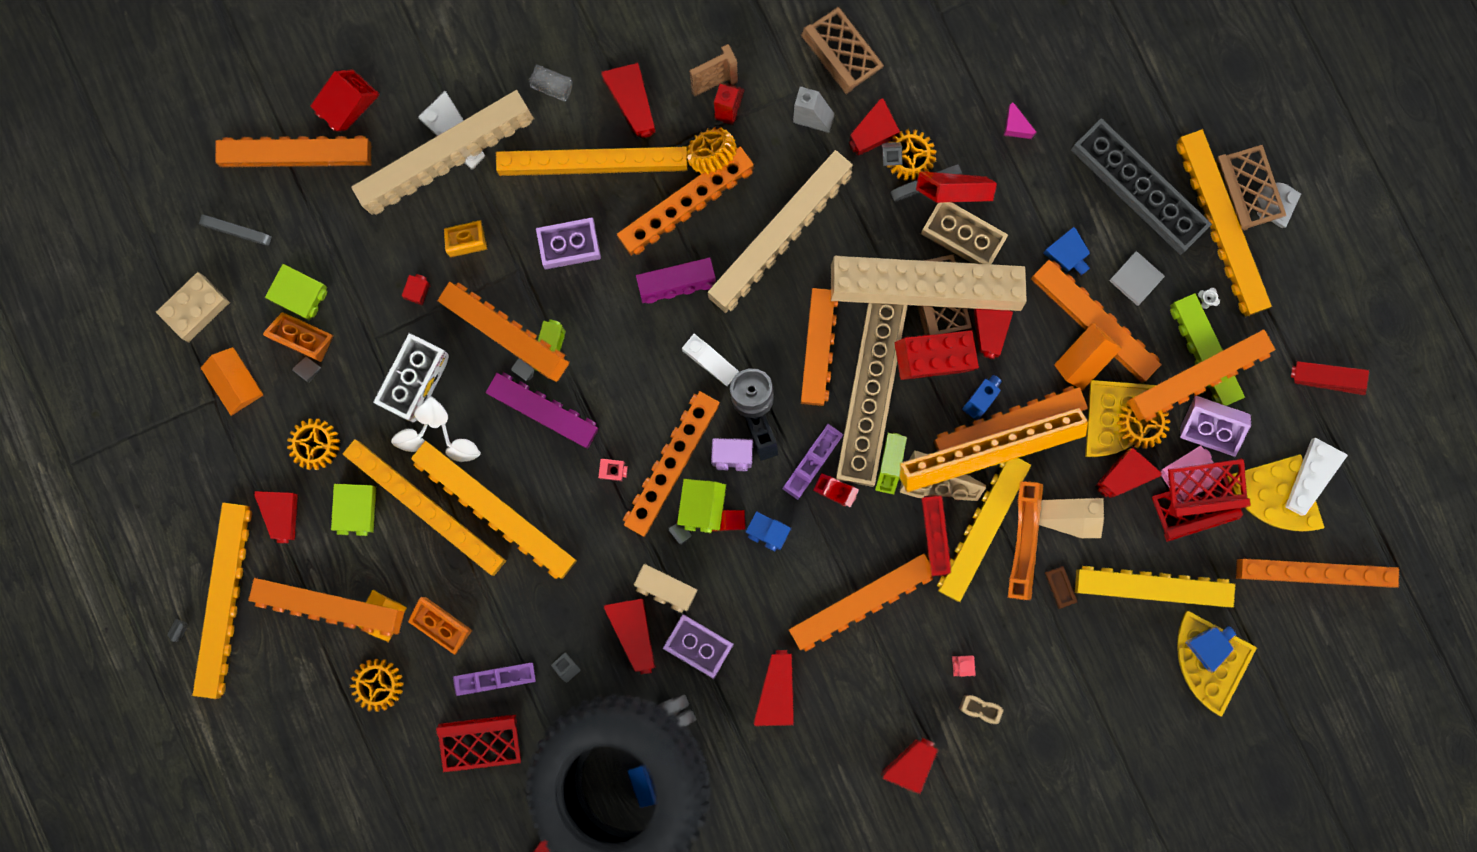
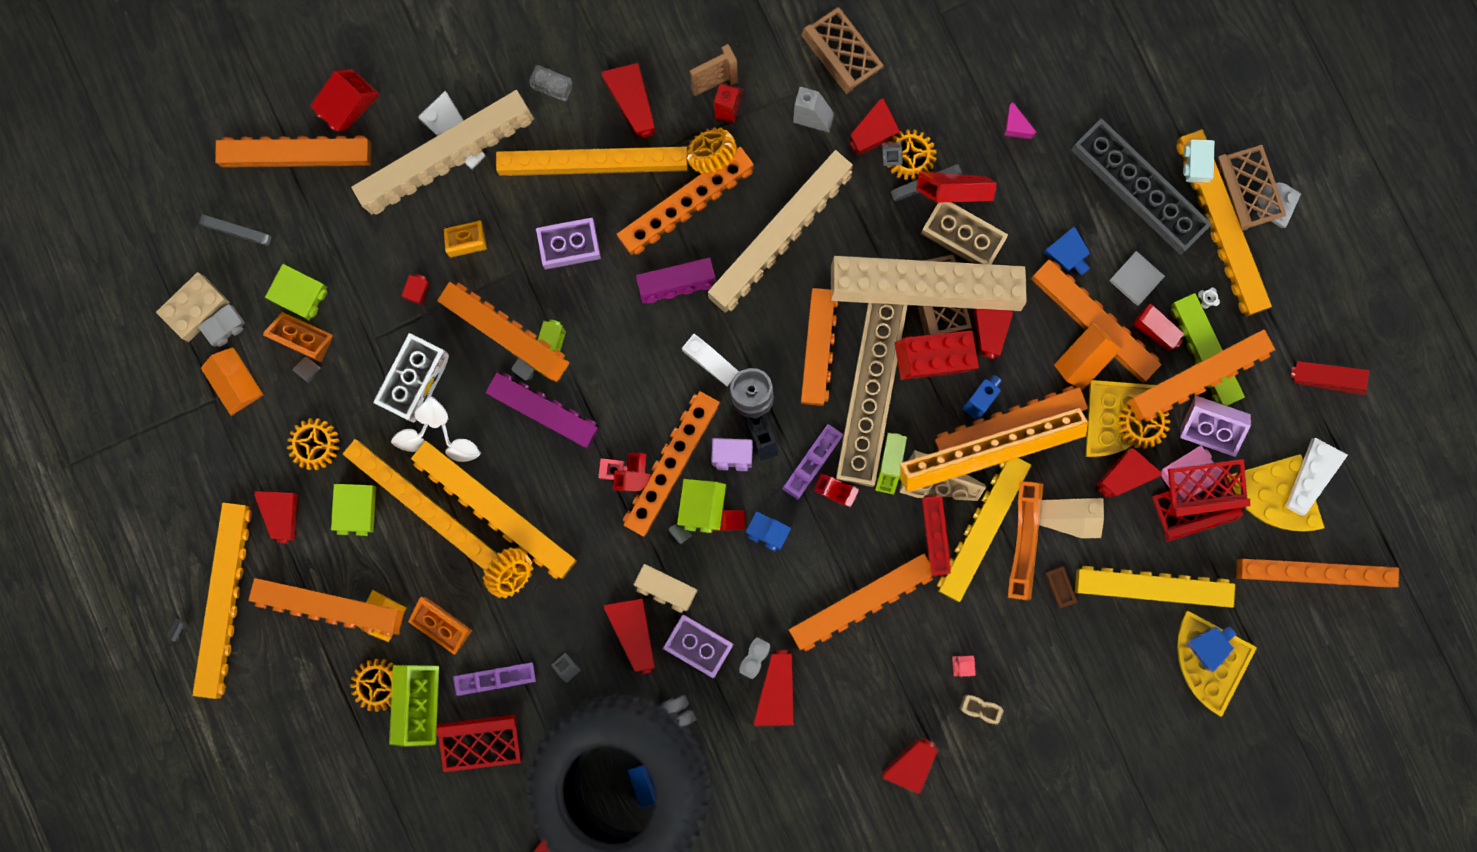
(222, 325): none -> light grey brick
(414, 705): none -> lime brick
(507, 572): none -> light orange gear
(635, 477): none -> red brick
(751, 663): none -> light grey brick
(1158, 328): none -> slope
(1199, 161): none -> light aqua brick

